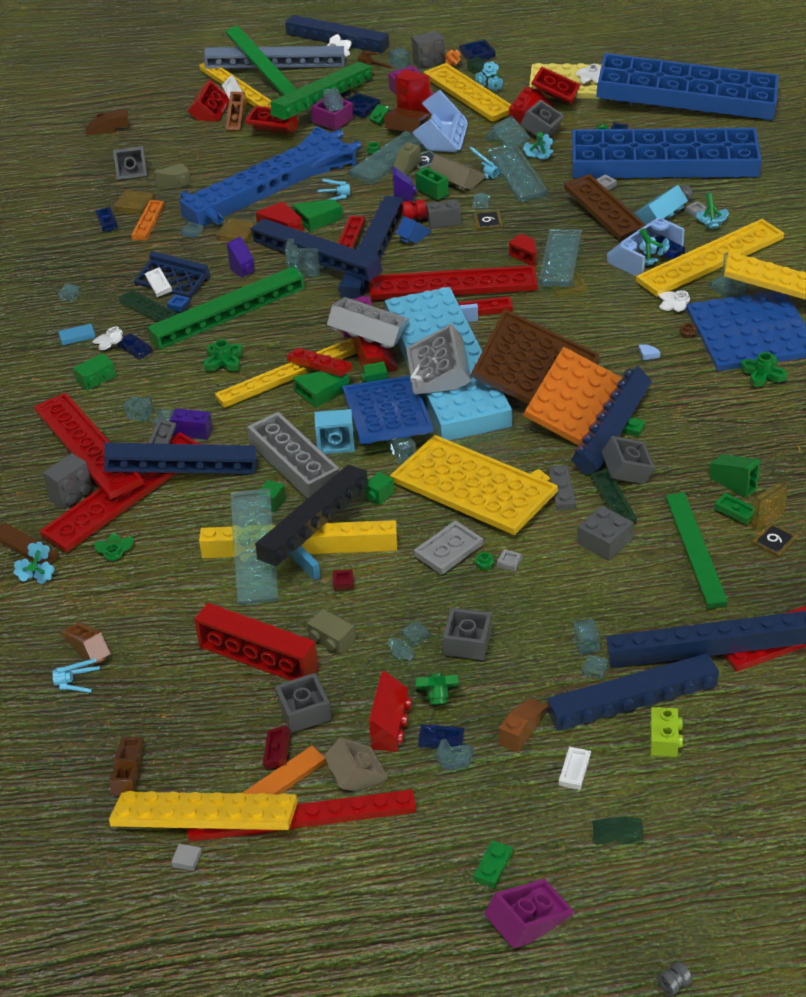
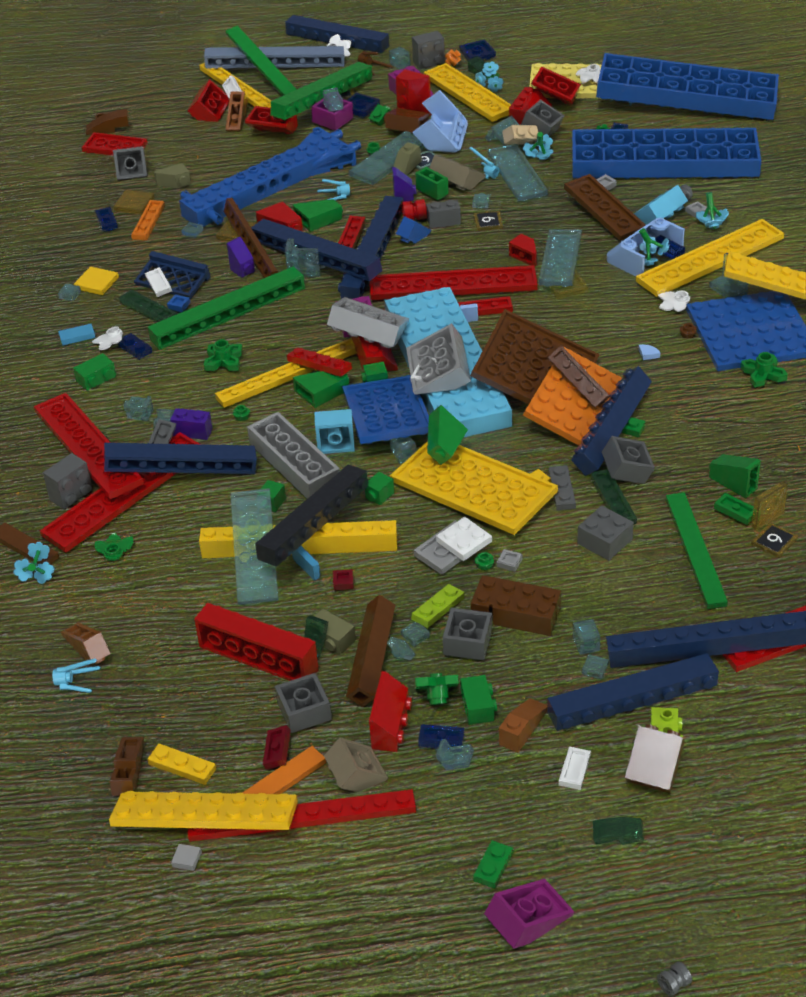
(96, 280): none -> yellow tile
(105, 143): none -> red tile
(182, 764): none -> yellow plate
(241, 413): none -> green plate
(244, 231): none -> reddish brown plate
(316, 630): none -> clear green slope
(370, 651): none -> reddish brown brick
(438, 605): none -> lime plate
(444, 434): none -> green slope
(464, 538): none -> white plate
(477, 699): none -> green brick
(518, 604): none -> reddish brown piece
(520, 134): none -> tan brick
(578, 377): none -> reddish brown plate
(655, 758): none -> brick

